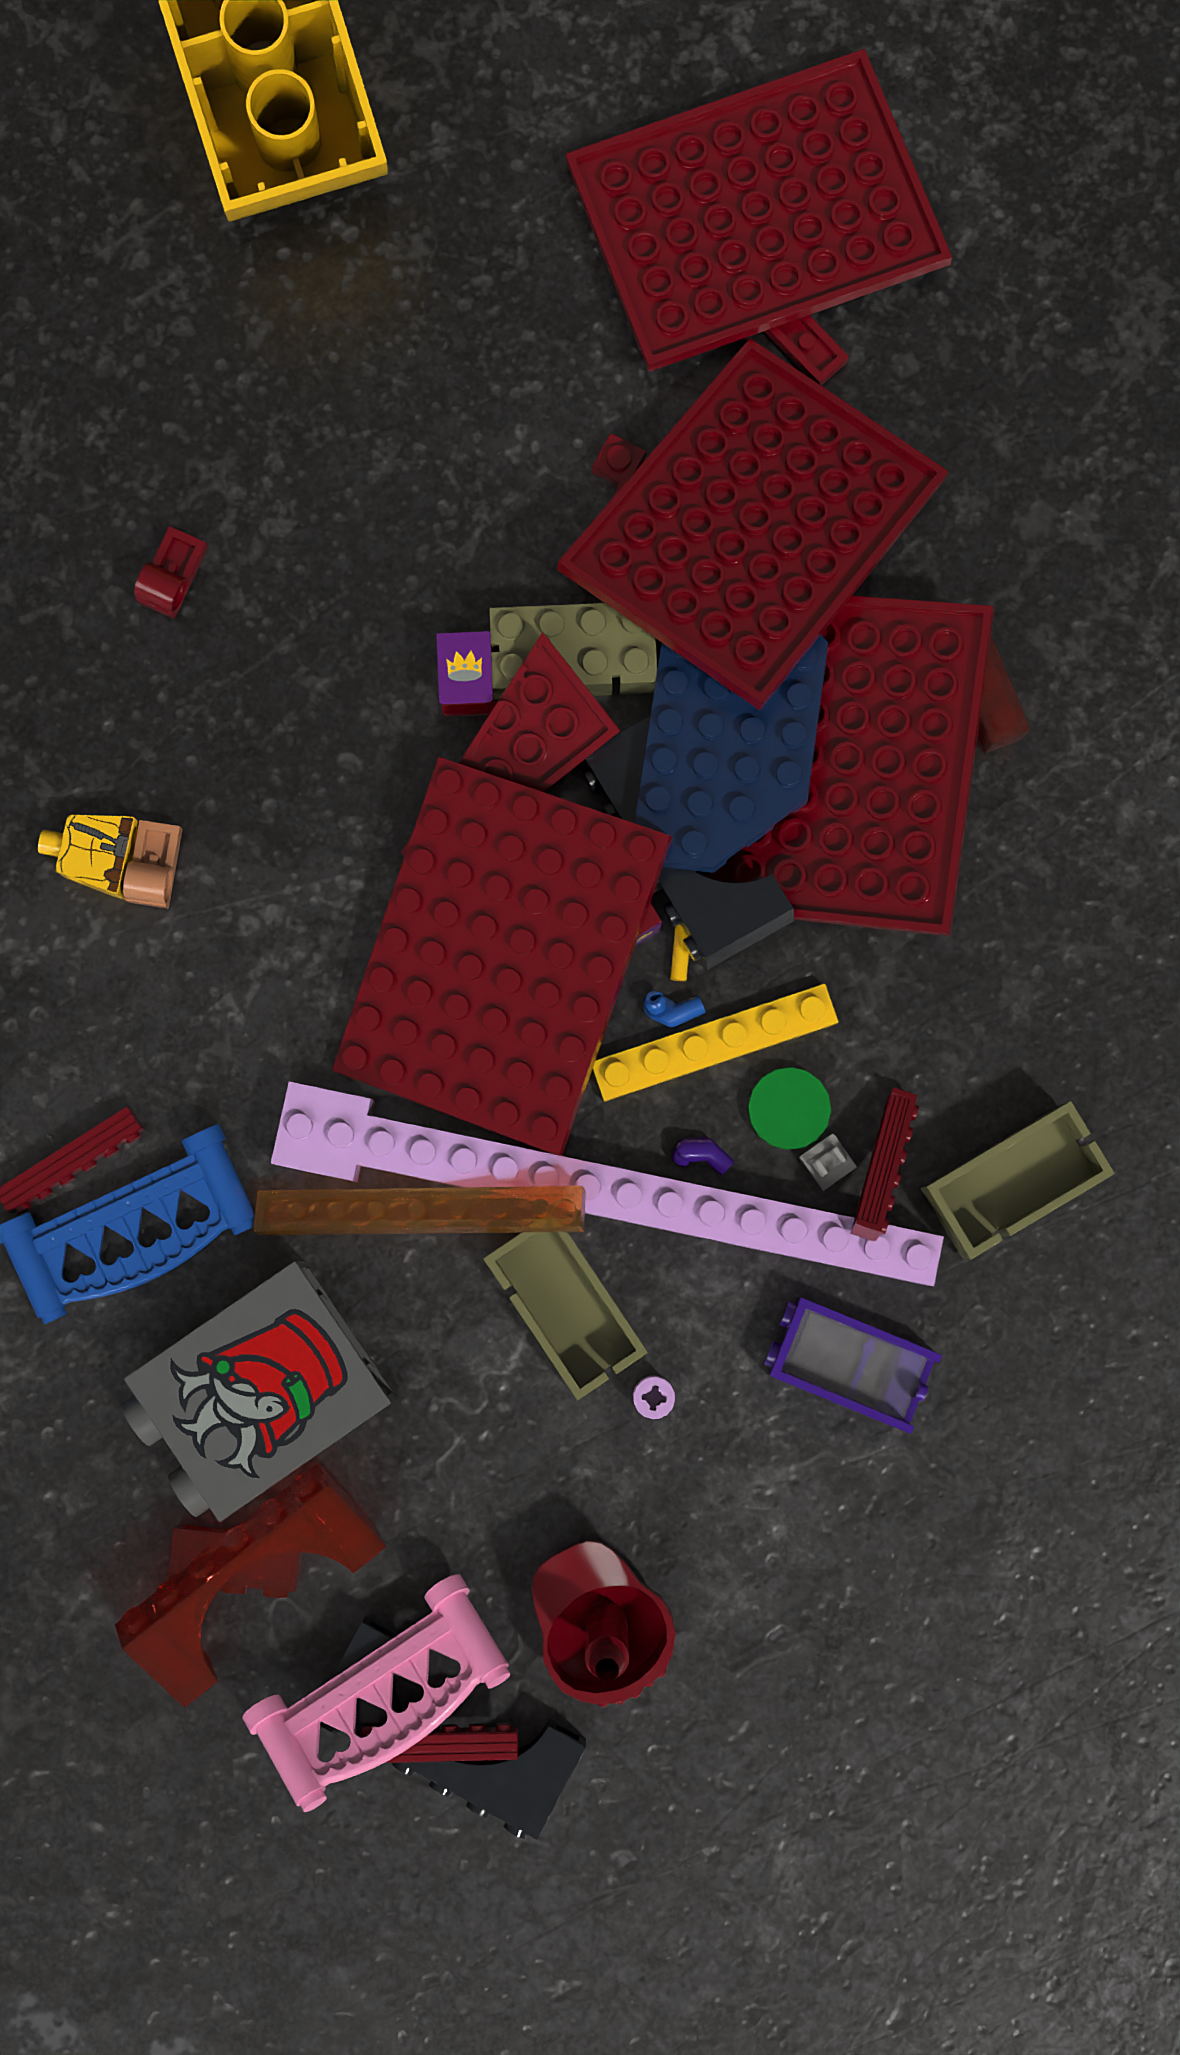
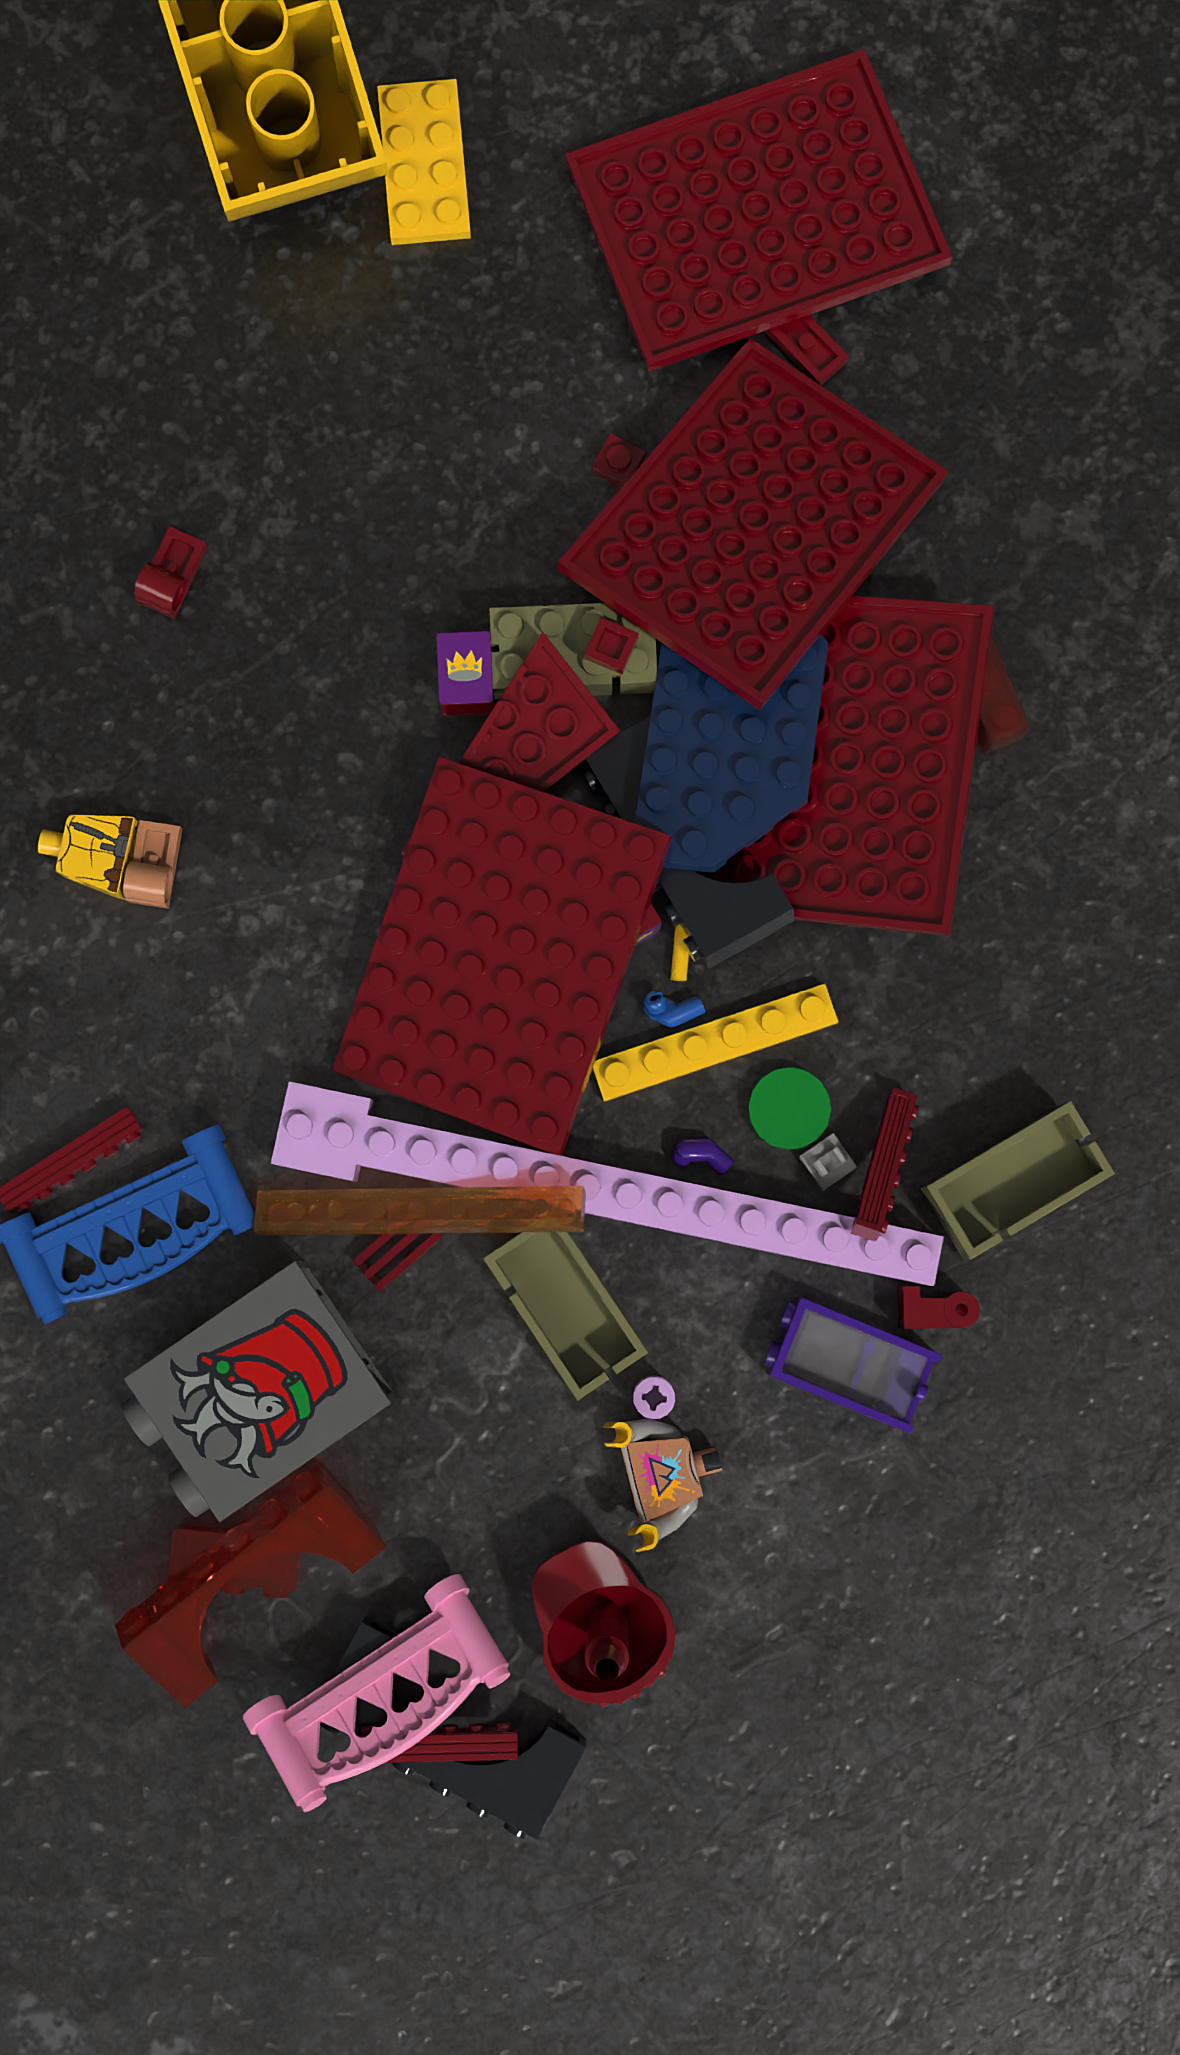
(370, 1272): none -> dark red tile
(424, 162): none -> yellow plate
(611, 646): none -> dark red plate
(661, 1475): none -> torso
(952, 1310): none -> dark red leg

